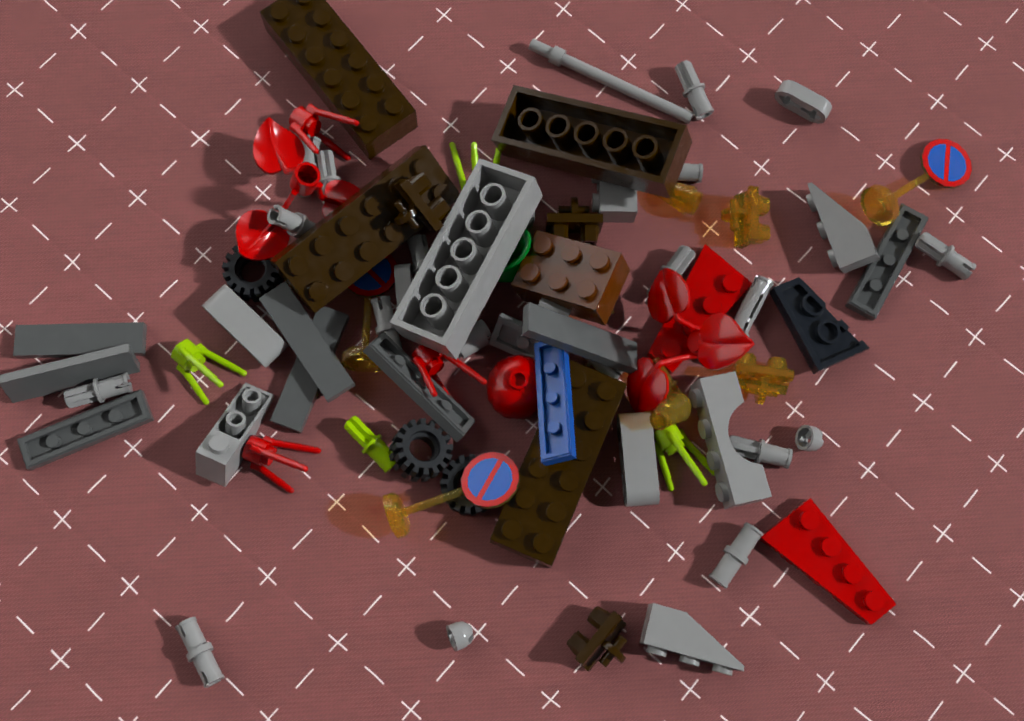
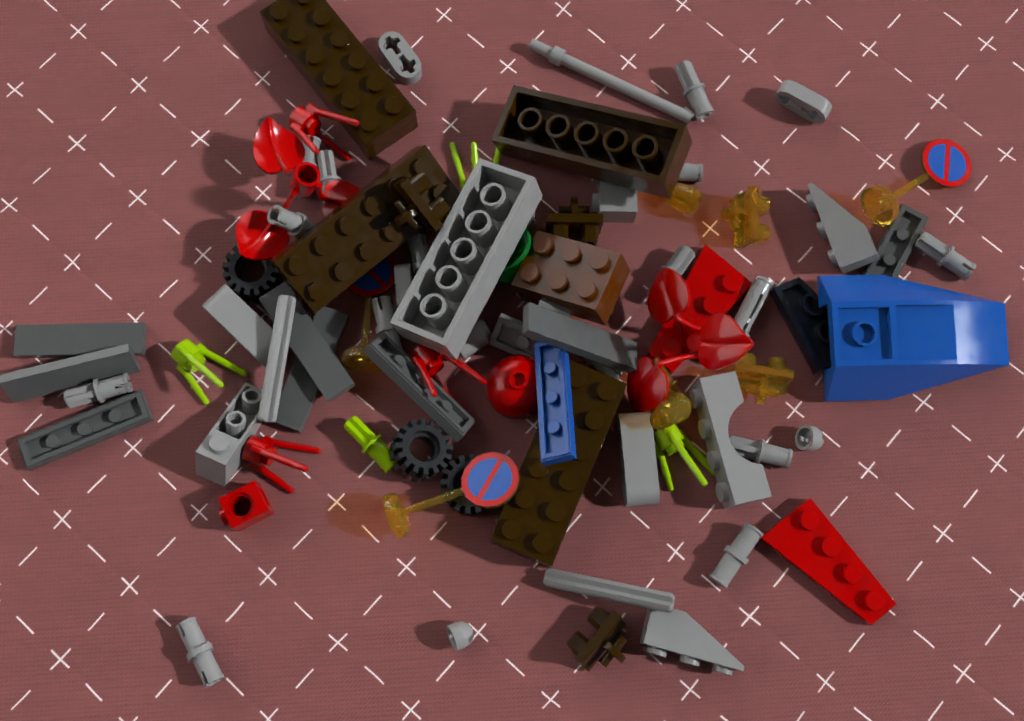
(259, 508): none -> red brick
(277, 358): none -> light grey axle
(405, 55): none -> light grey beam
(609, 590): none -> light grey axle
(905, 336): none -> blue wedge

